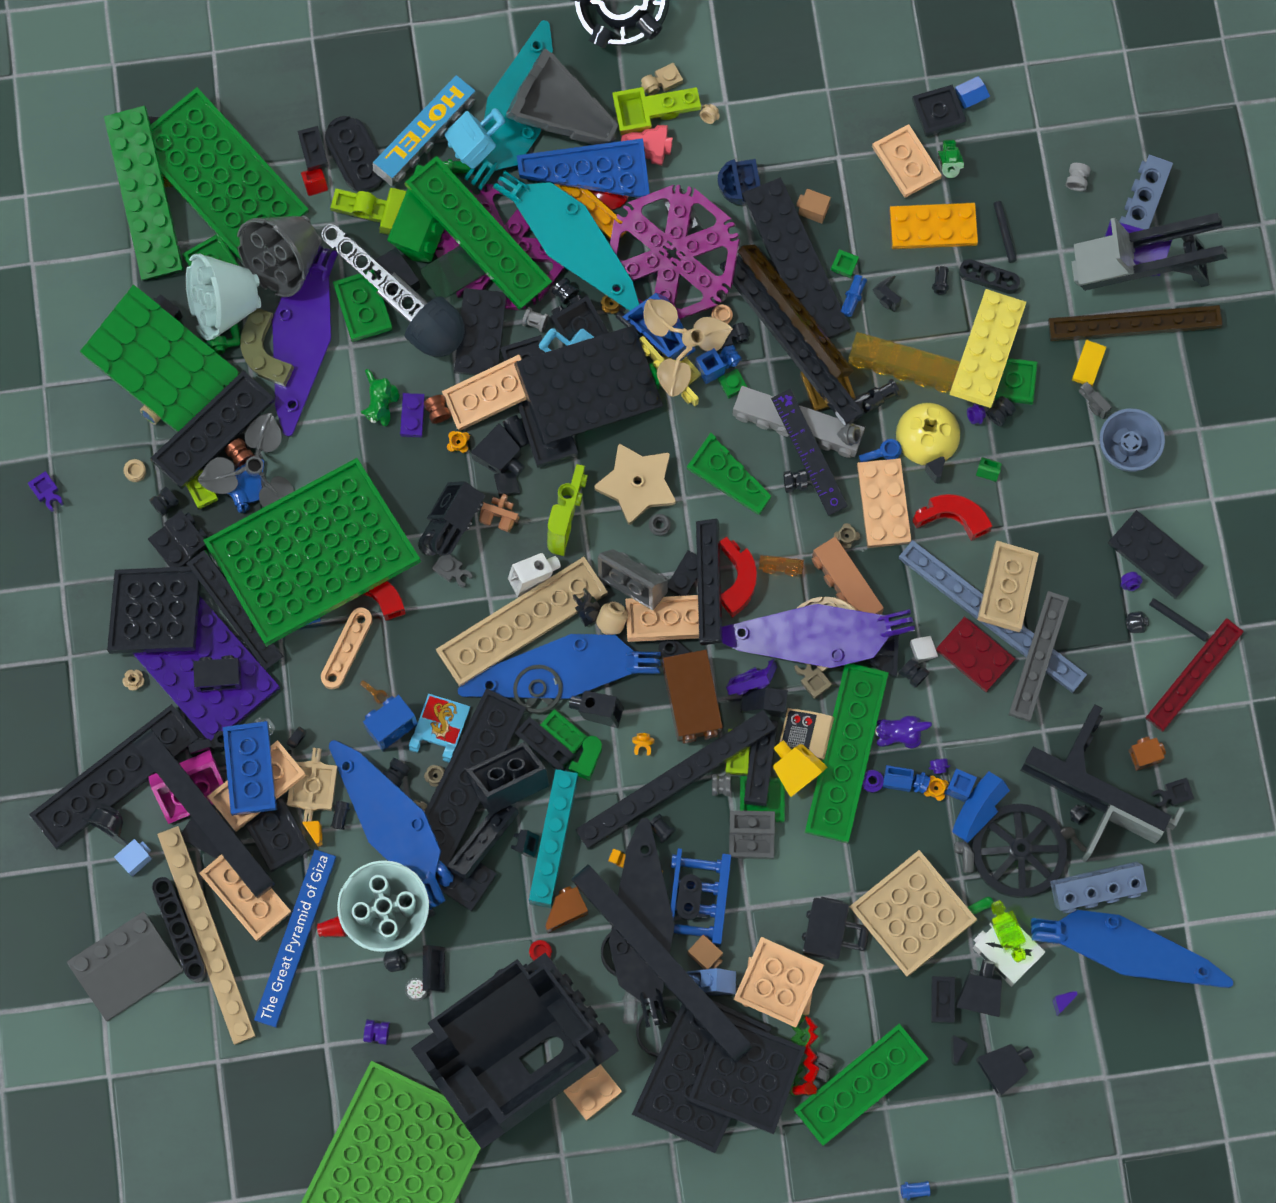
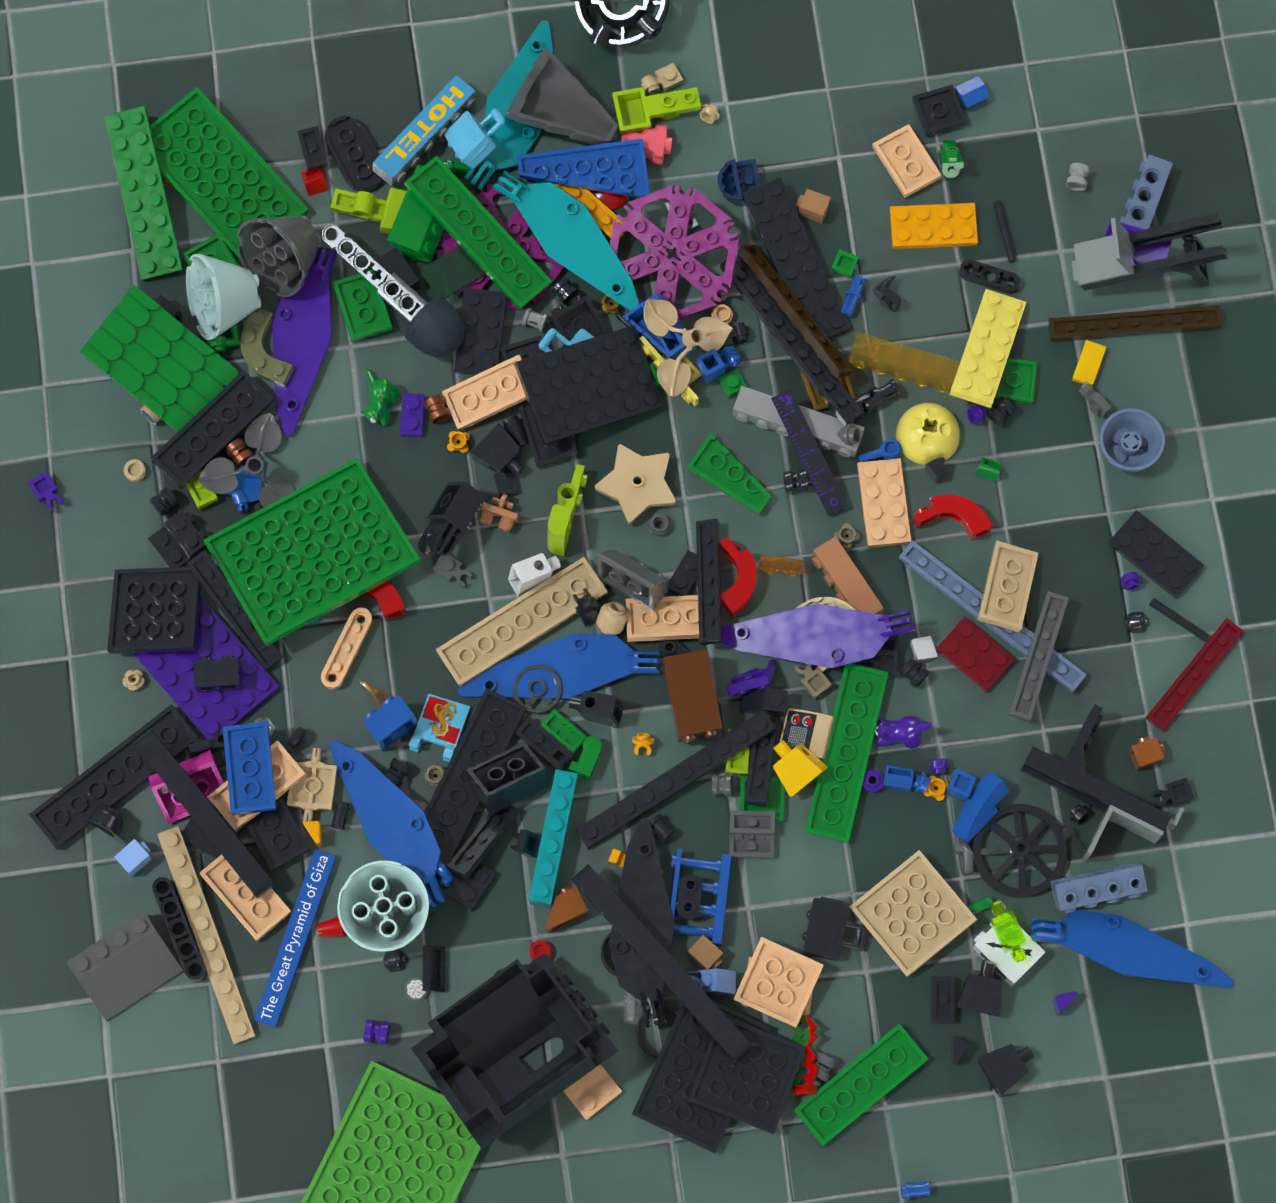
(941, 276): black pin -> none

